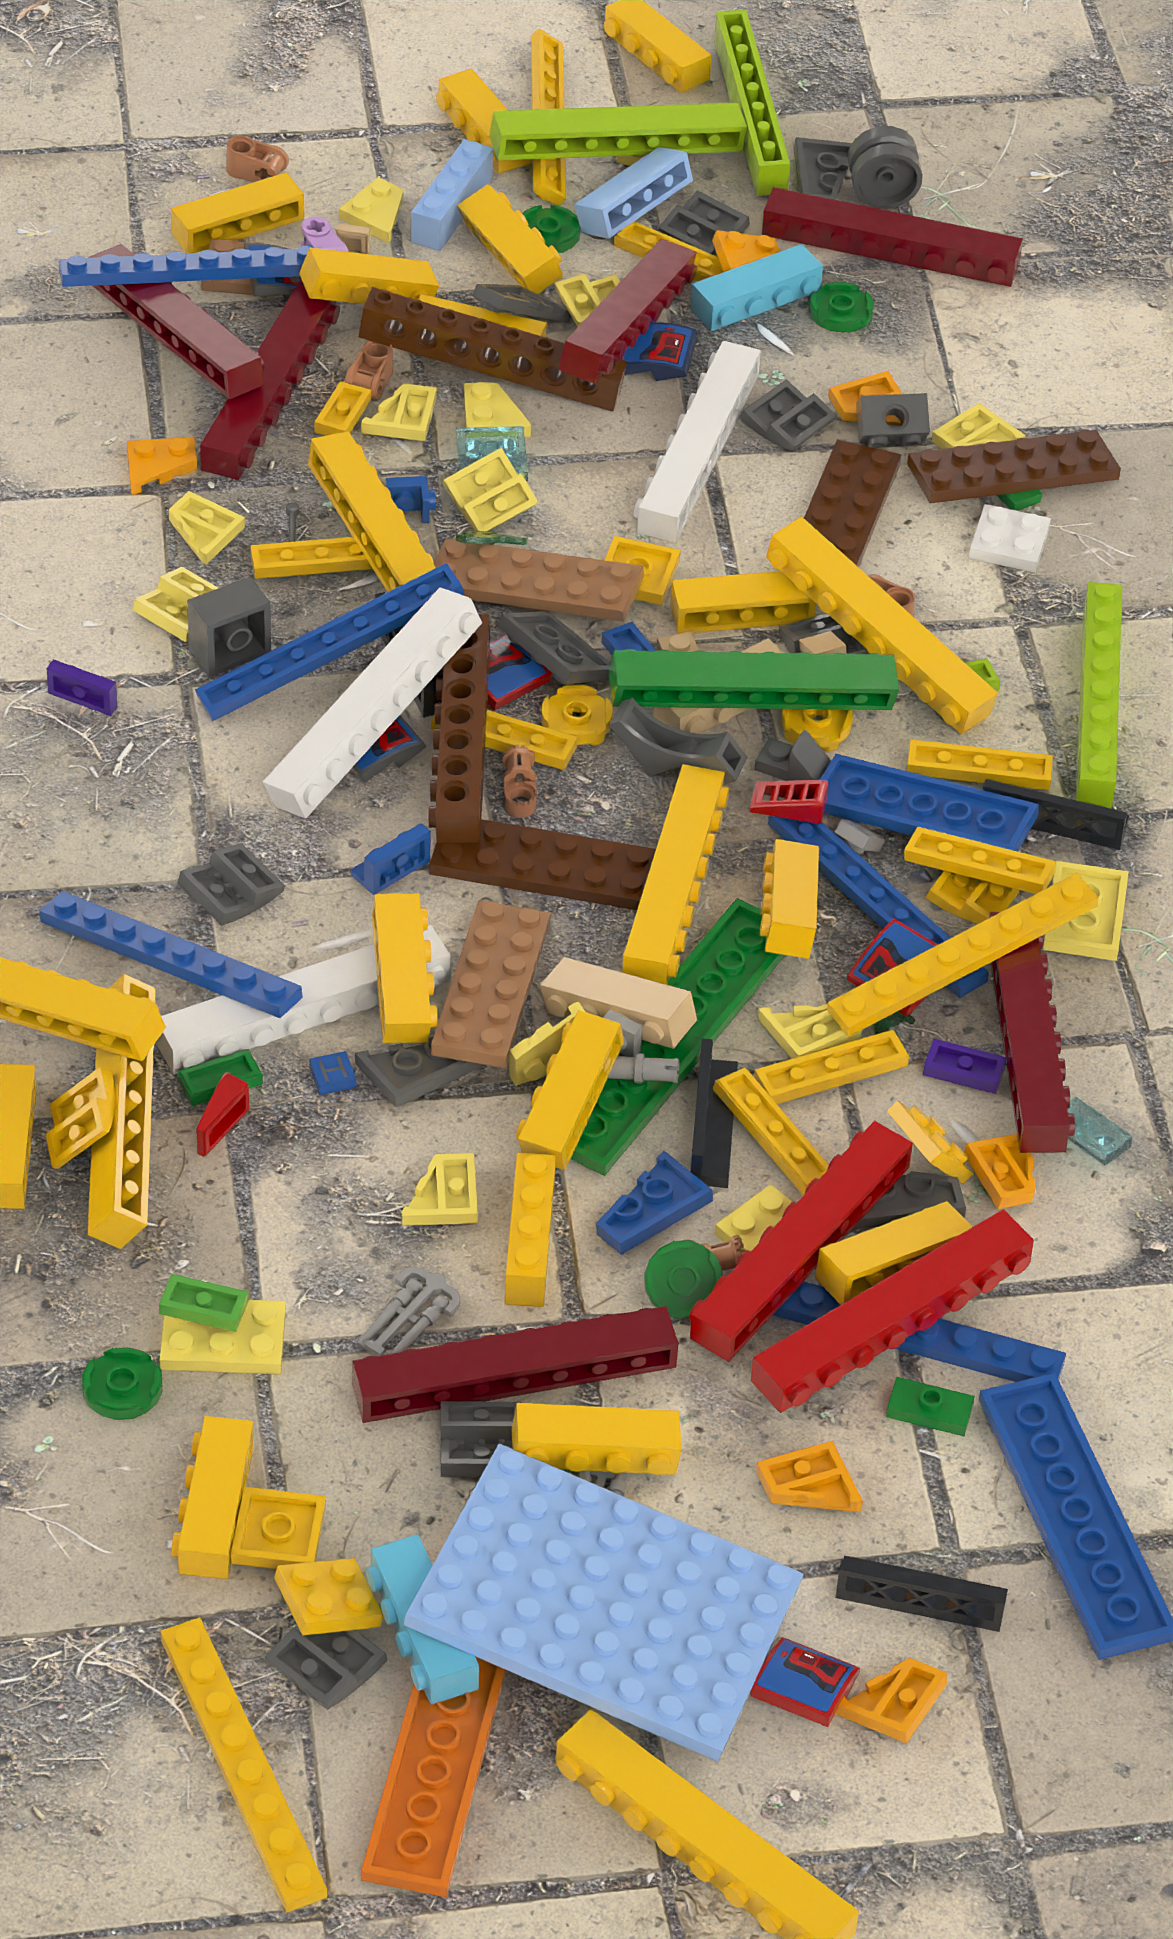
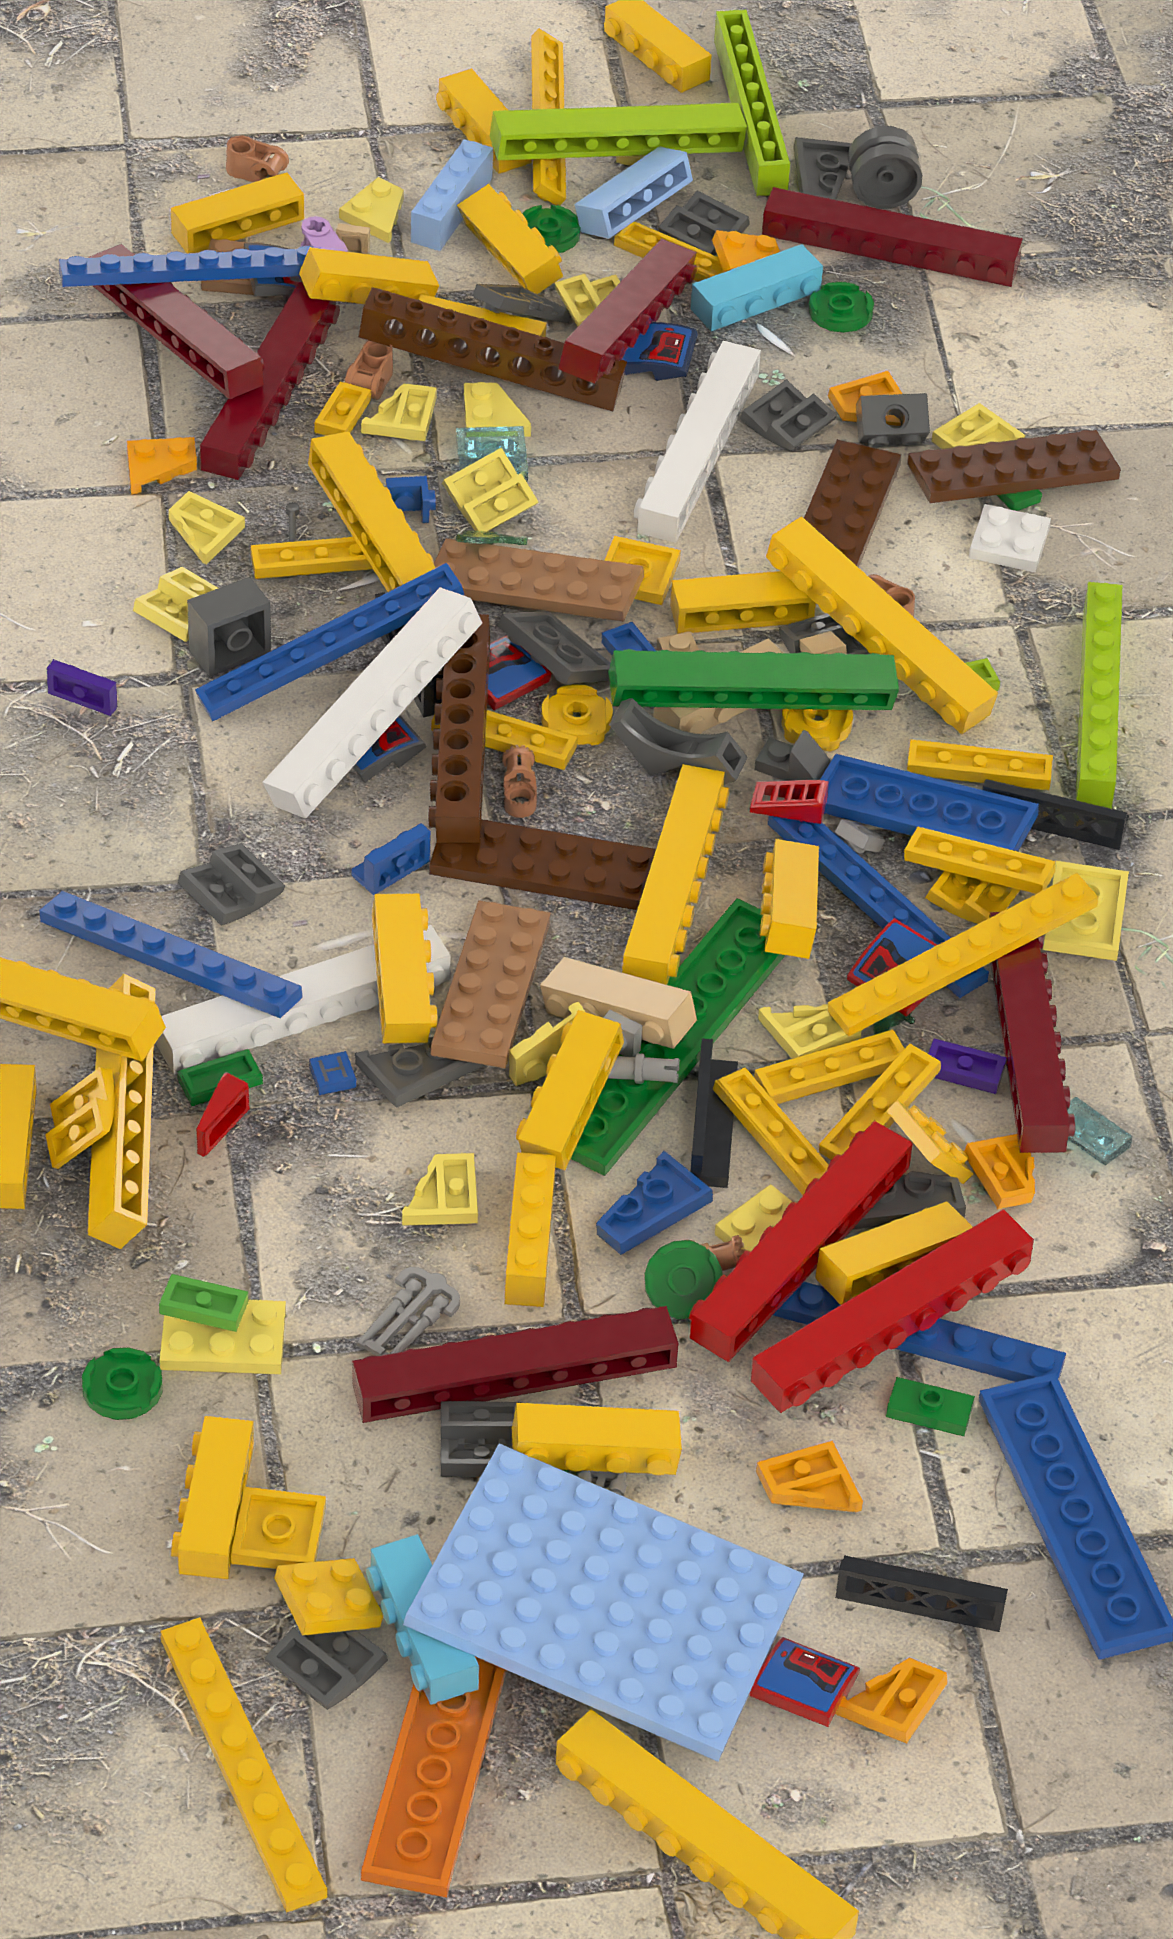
(900, 1081): none -> yellow plate

